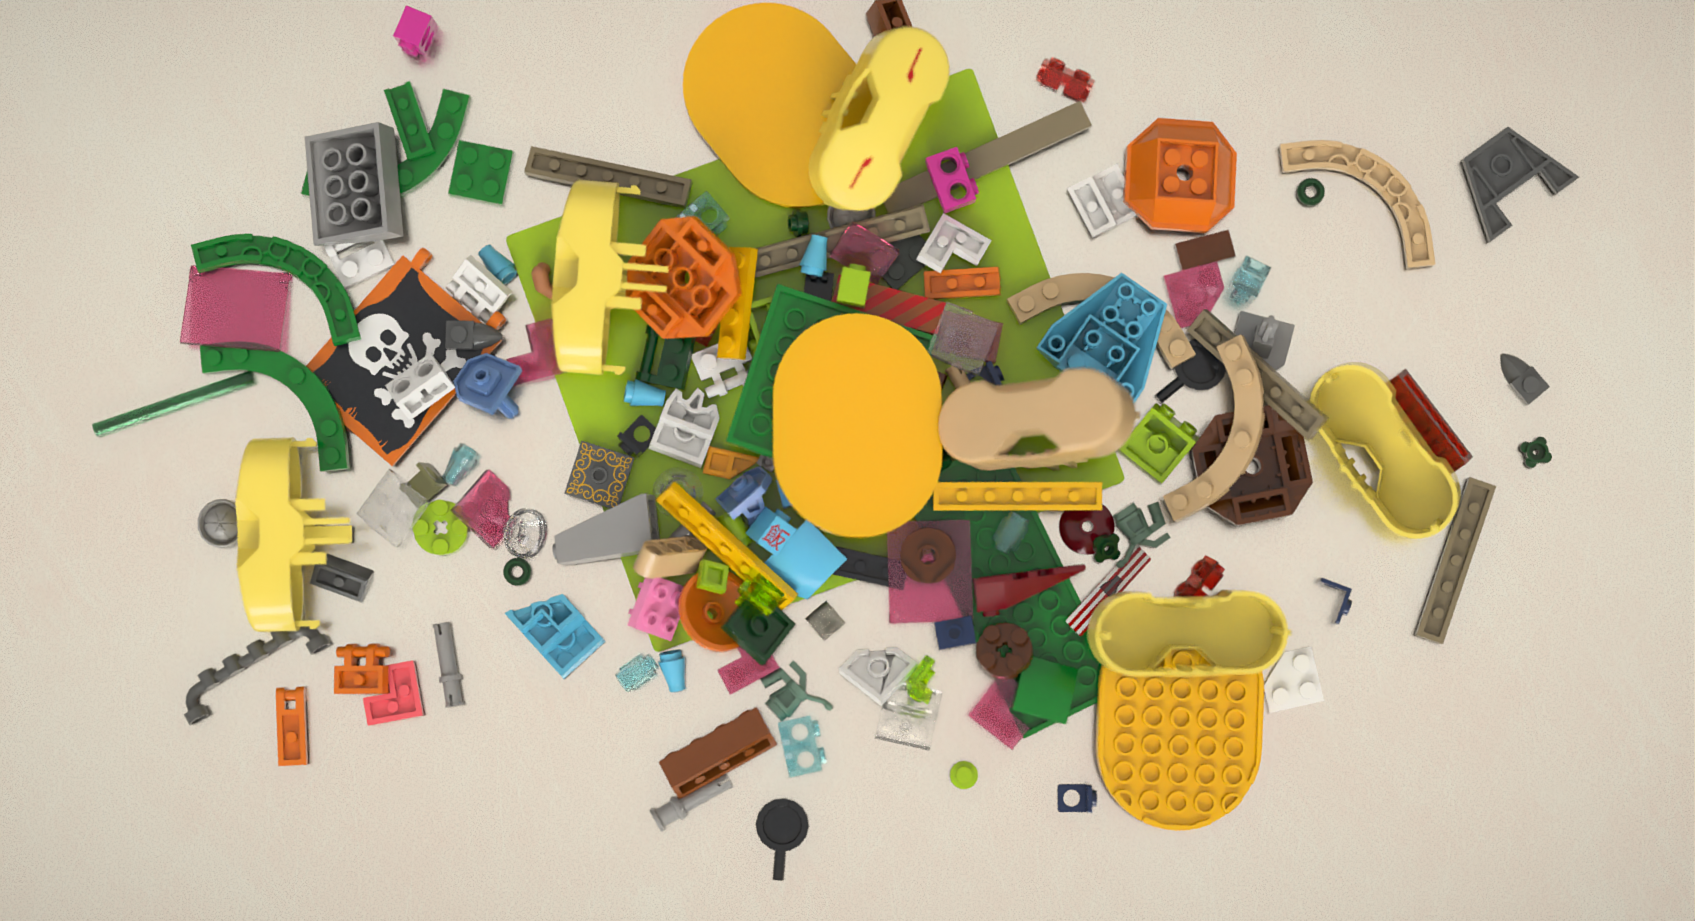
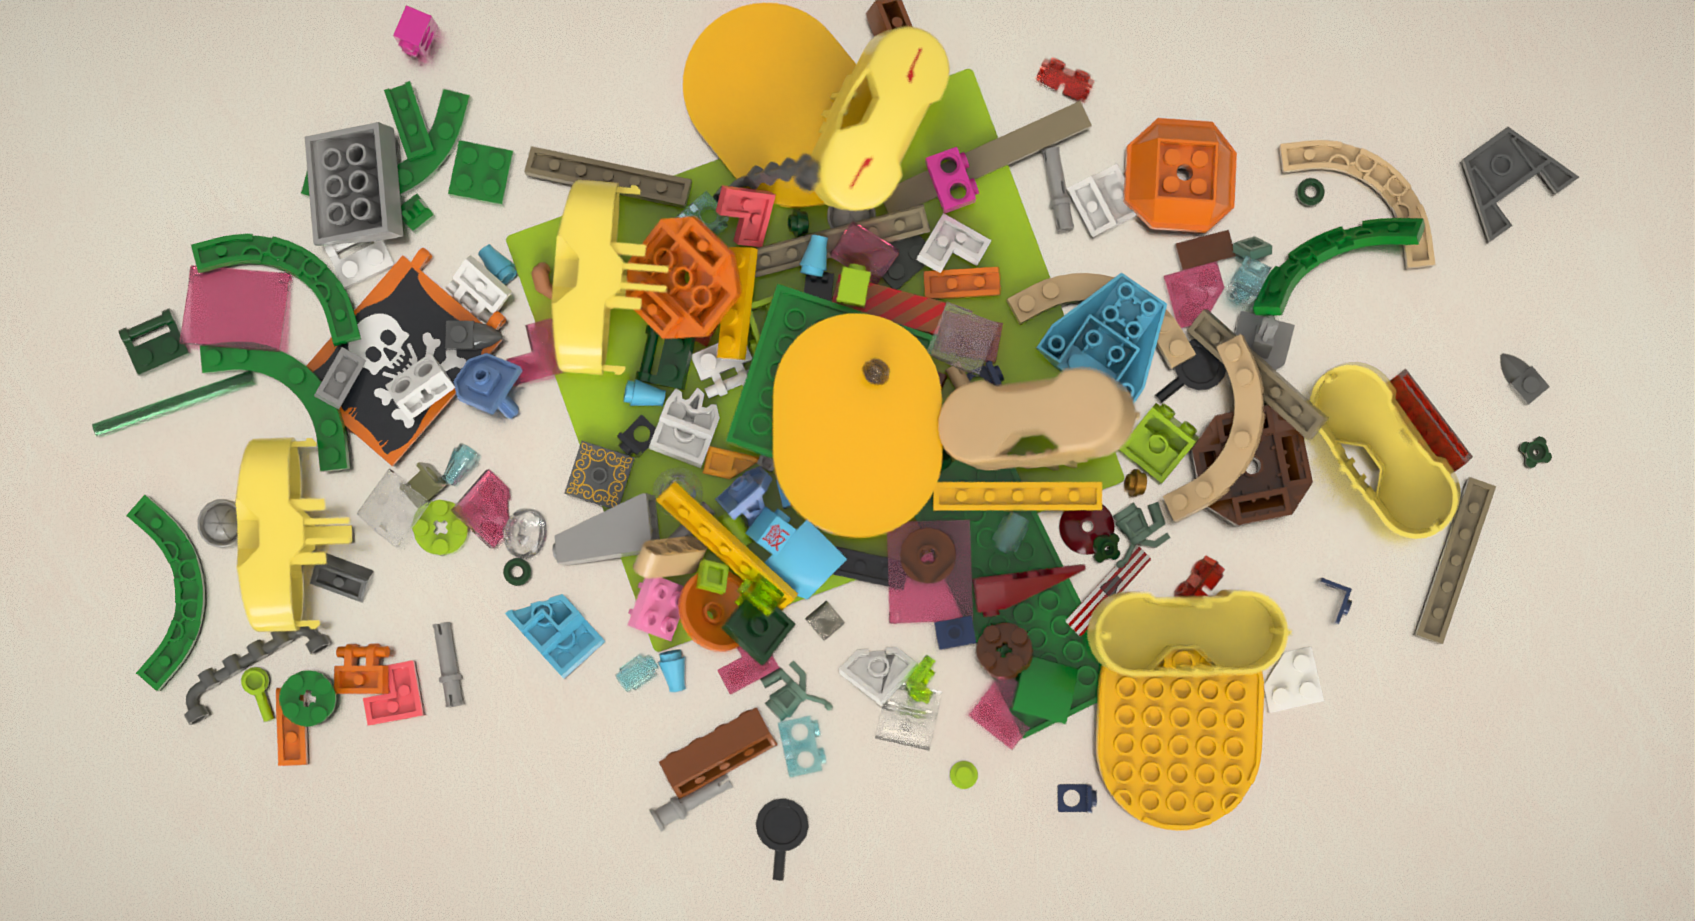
(158, 350): none -> dark green plate
(188, 591): none -> green plate
(255, 682): none -> lime plate
(294, 708): none -> green plate
(340, 378): none -> light grey plate
(416, 213): none -> green tile
(752, 209): none -> coral plate
(804, 169): none -> dark grey bar
(876, 371): none -> clear smoke plate
(1060, 200): none -> light grey pin
(1136, 483): none -> pearl gold plate
(1252, 247): none -> sand green tile
(1283, 279): none -> green plate

